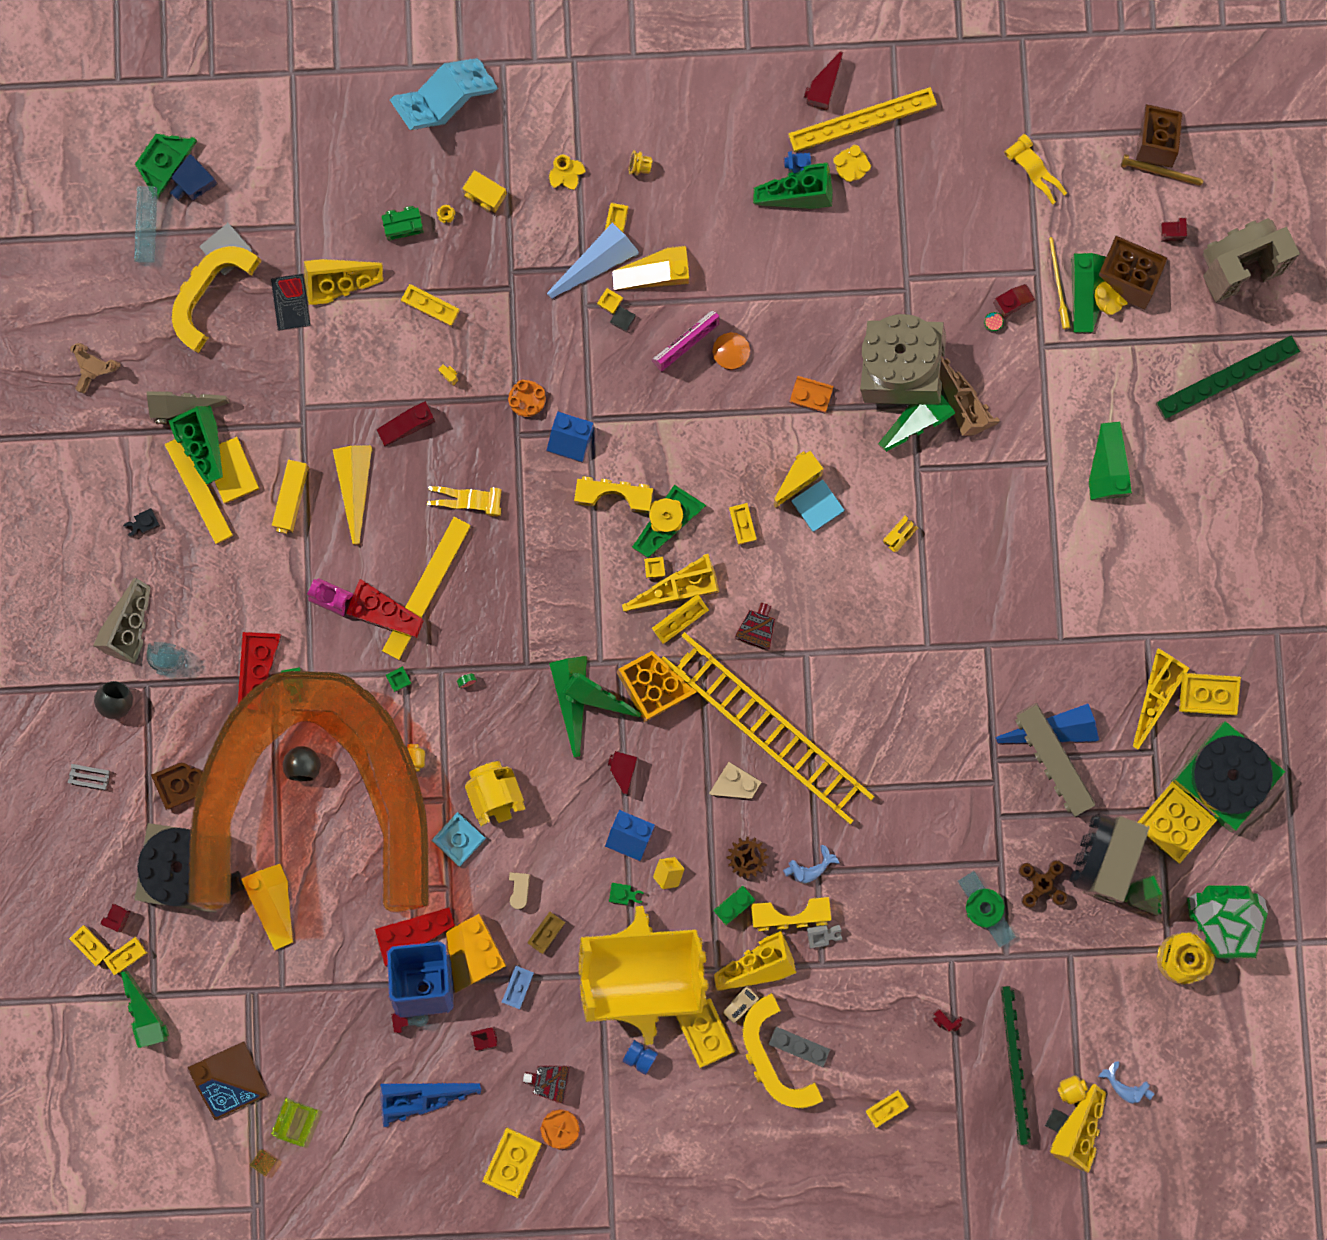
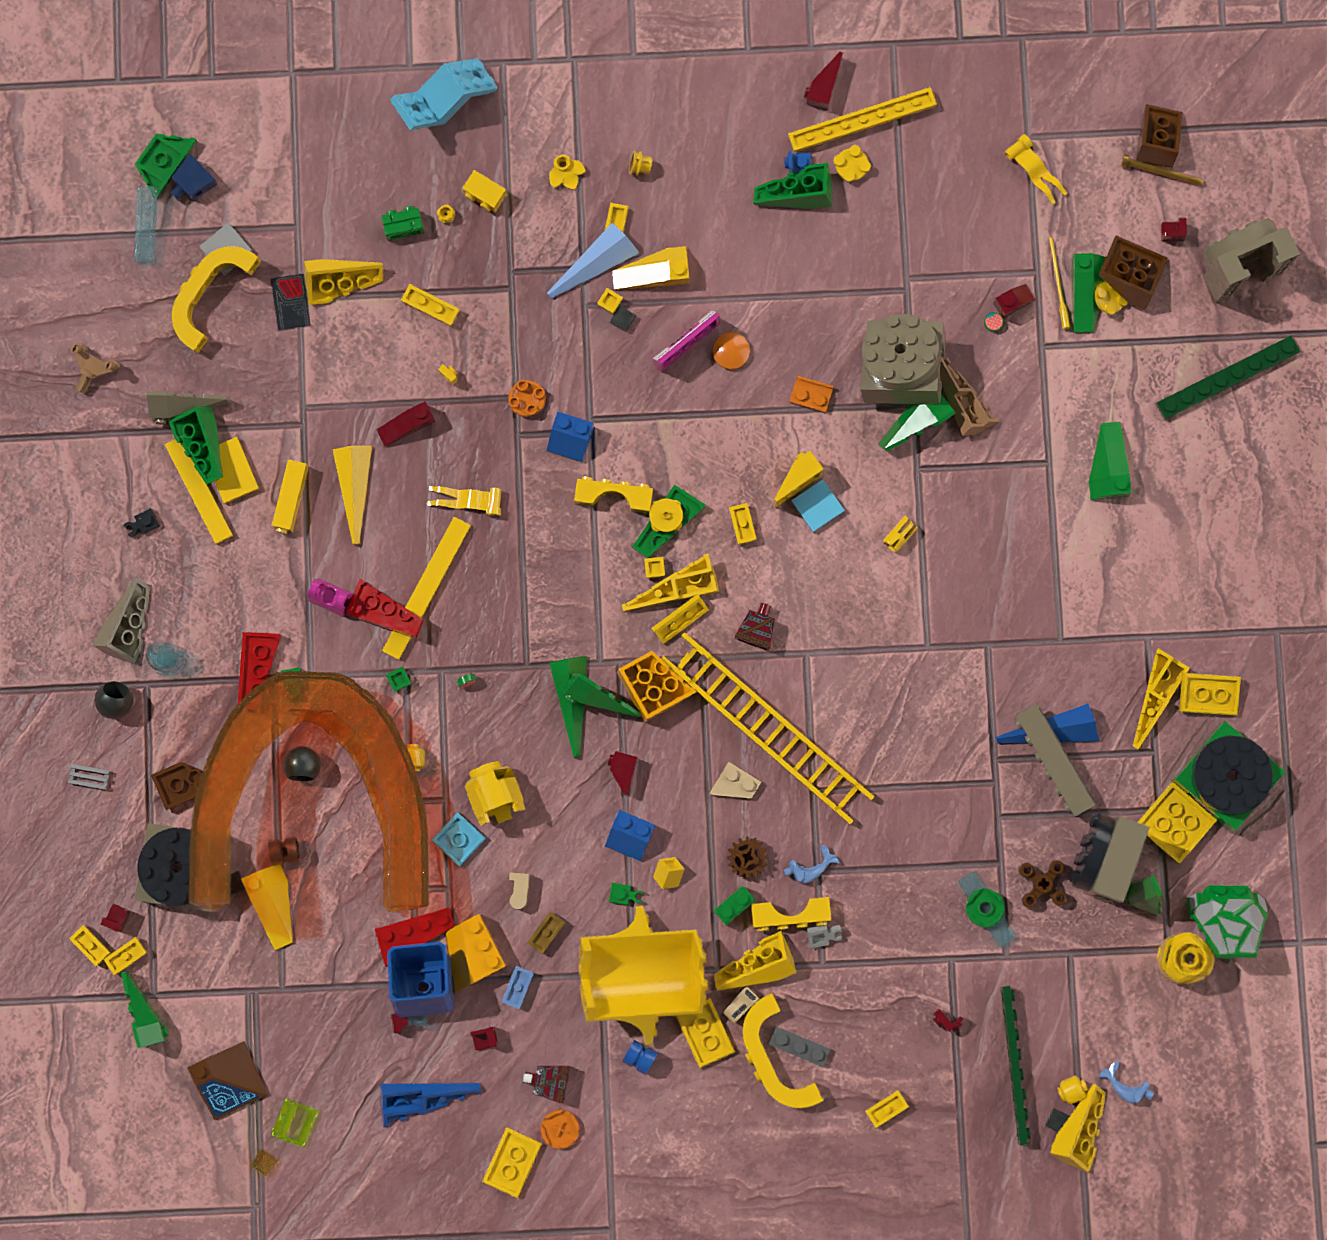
(277, 851): none -> copper wheel

